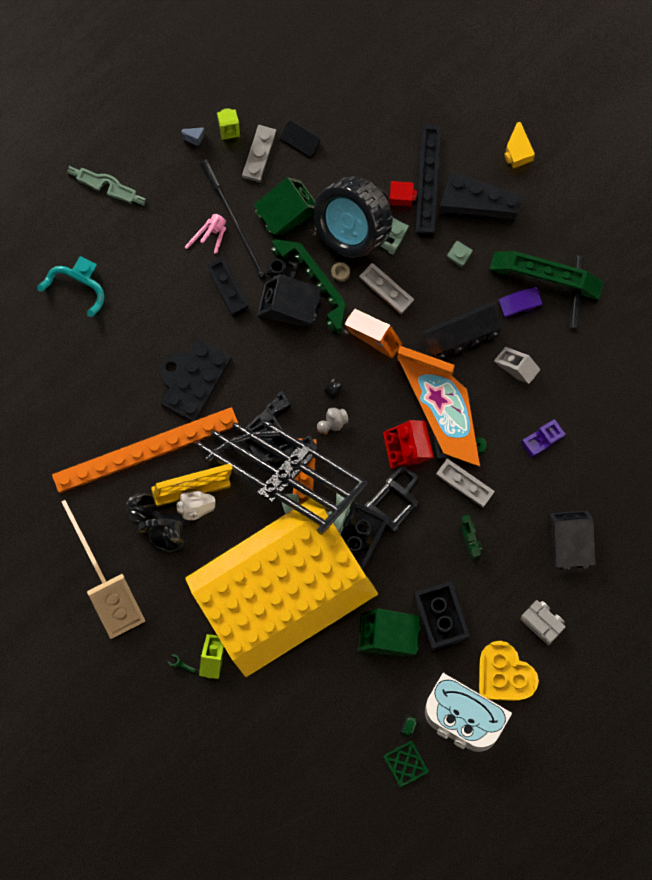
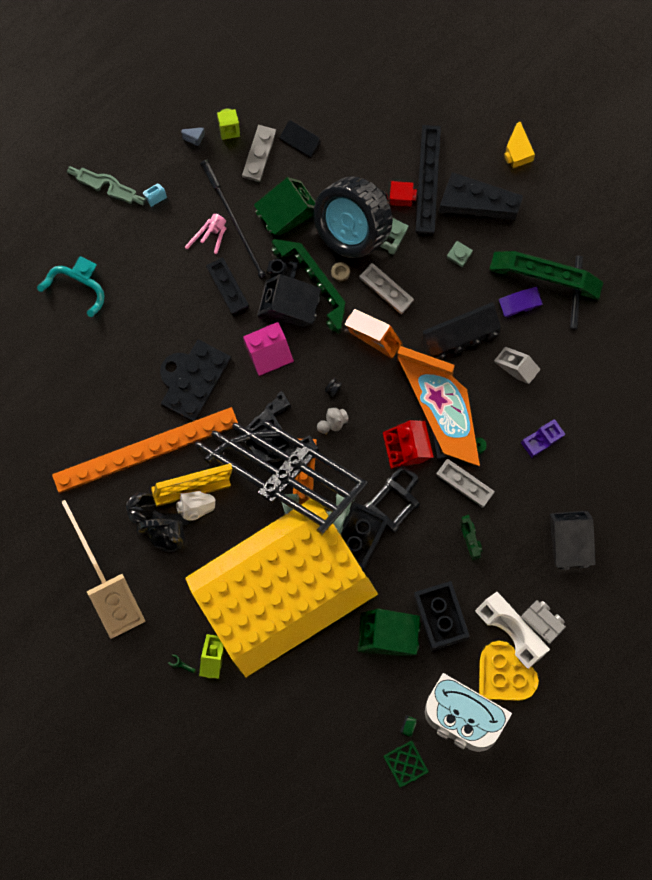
(155, 194): none -> medium azure slope
(268, 349): none -> dark pink slope
(499, 613): none -> white arch

